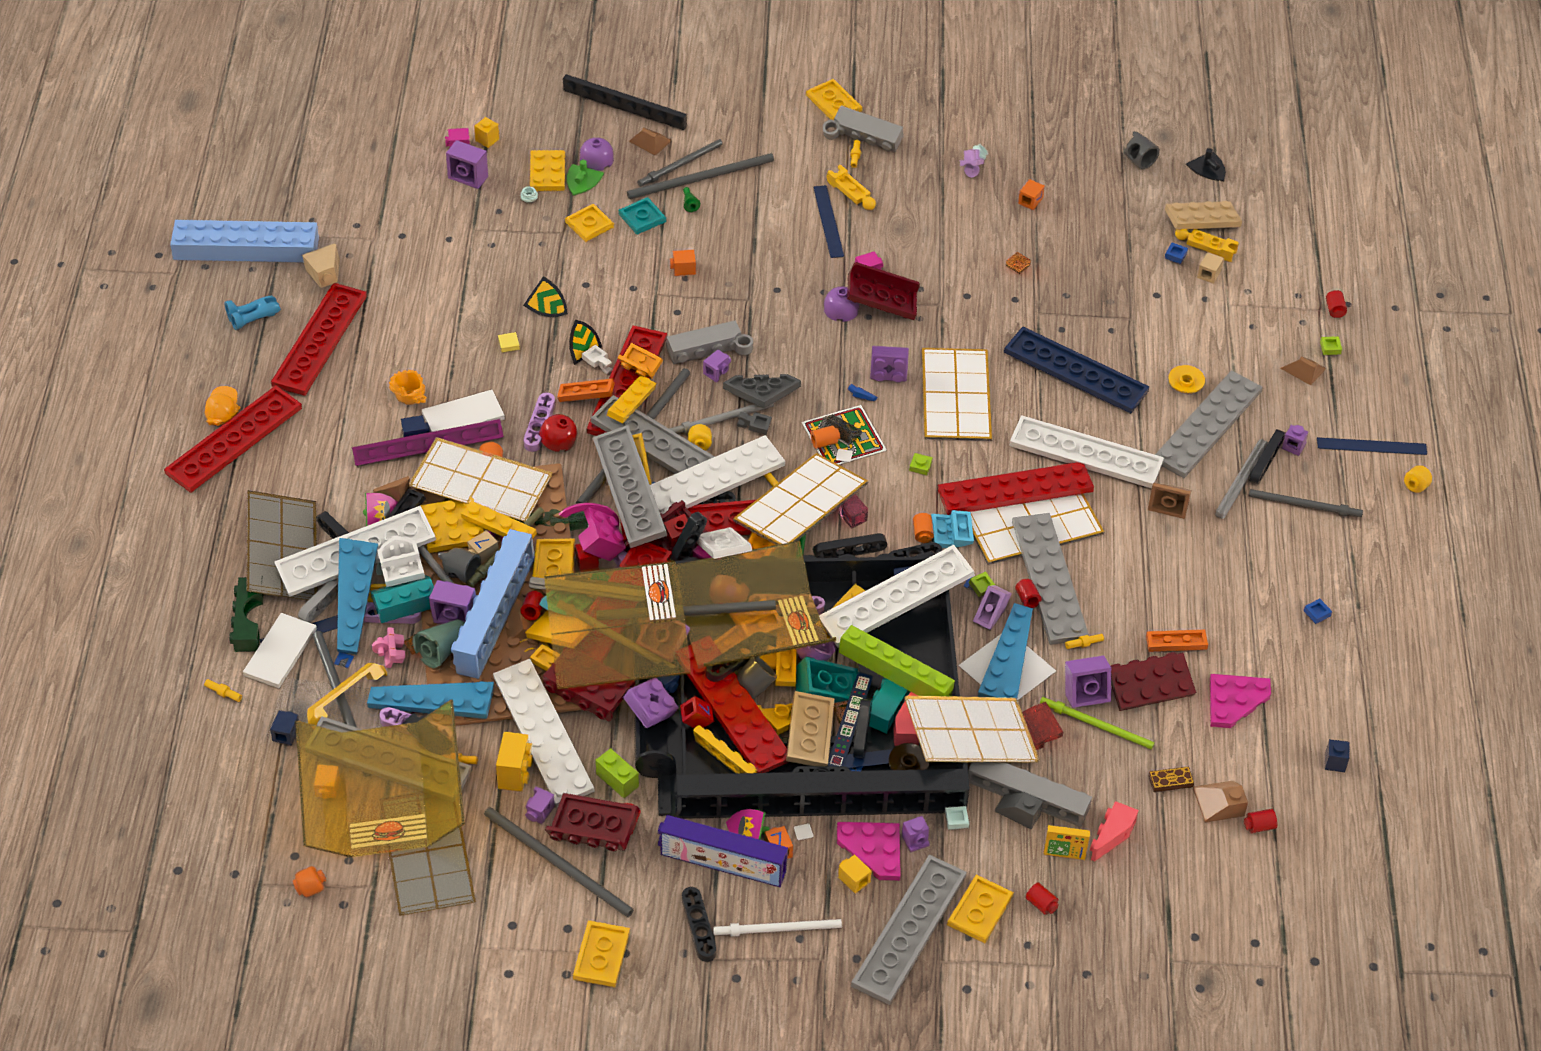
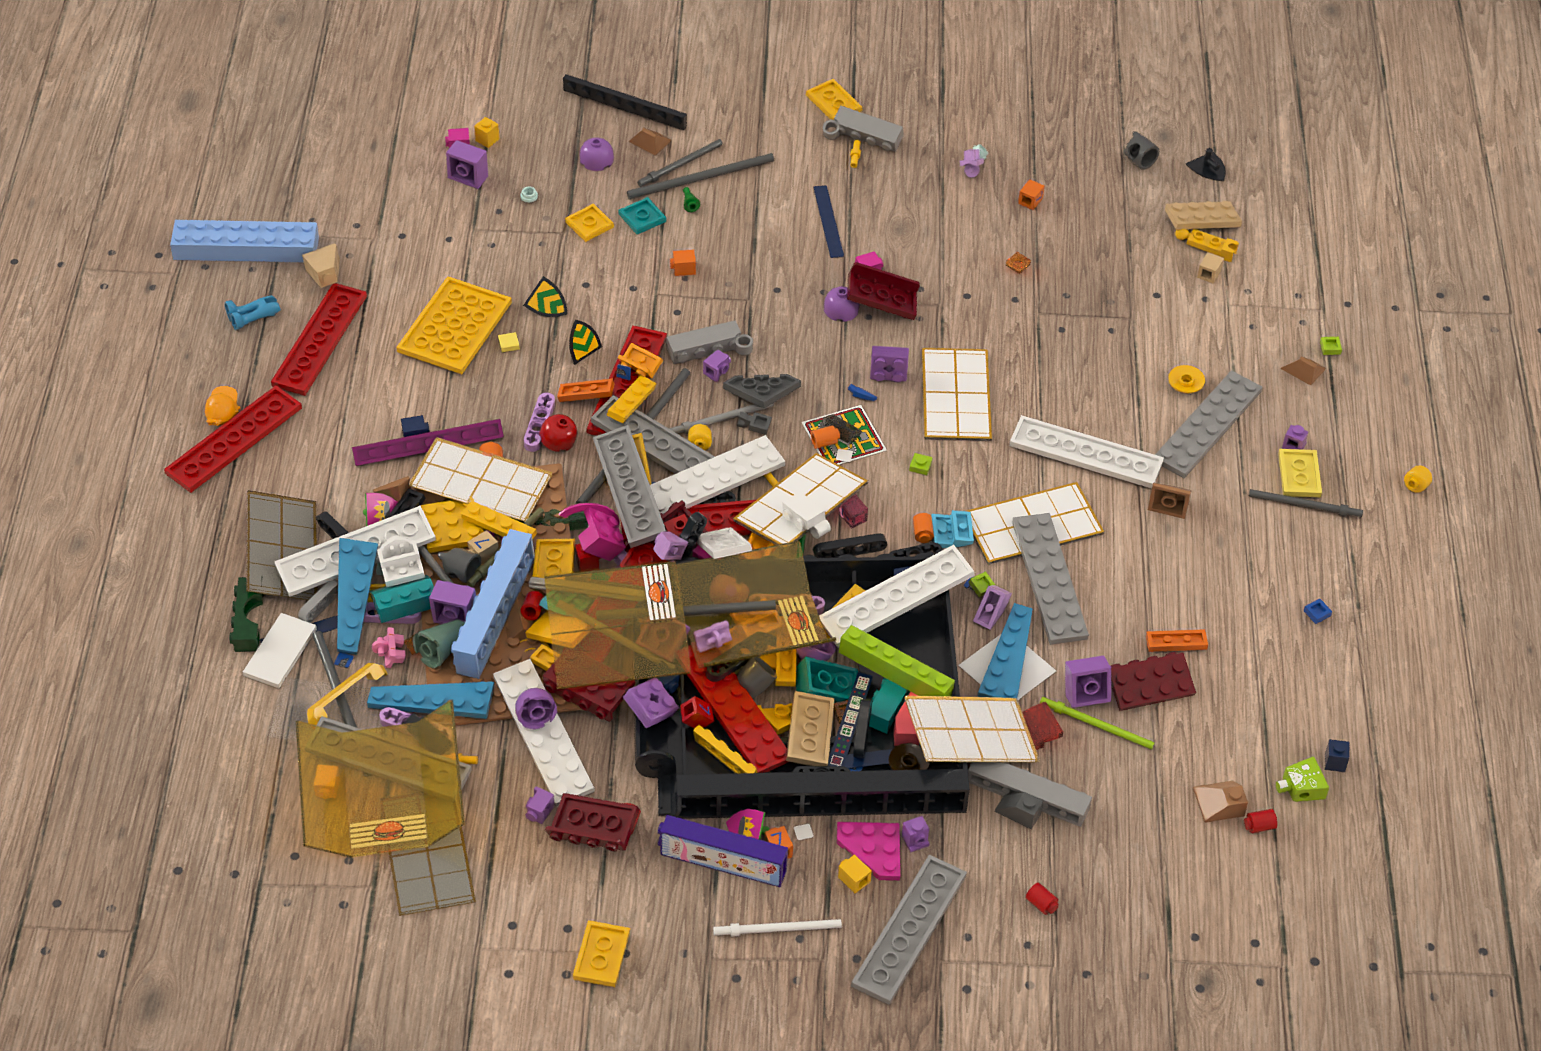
(223, 690): yellow bar -> none
(284, 727): dark blue brick -> none
(309, 881): orange head -> none
(408, 387): light orange hair -> none
(454, 325): none -> yellow plate
(463, 411): white tile -> none
(514, 761): yellow piece -> none
(535, 708): none -> medium lavender cylinder
(547, 170): yellow plate -> none
(559, 862): dark grey piece -> none
(582, 178): bright green shield -> none
(596, 356): white plate -> none
(617, 773): lime brick -> none
(623, 372): none -> blue sticker
(669, 546): none -> lavender slope
(697, 924): black beam -> none
(712, 636): none -> lavender hips
(806, 515): none -> white hinge
(851, 188): yellow plate -> none
(957, 817): light aqua plate -> none
(980, 908): yellow tile -> none
(1015, 488): red plate -> none
(1028, 593): red brick -> none
(1066, 842): yellow tile -> none
(1076, 369): dark blue plate -> none
(1084, 641): yellow bar -> none
(1117, 828): coral slope -> none
(1171, 779): reddish brown tile -> none
(1176, 253): blue plate -> none
(1235, 697): dark pink plate -> none
(1241, 479): light grey axle -> none
(1267, 456): black beam -> none
(1300, 473): none -> light yellow plate
(1304, 781): none -> lime torso
(1336, 304): red brick -> none
(1372, 446): dark blue sticker -> none

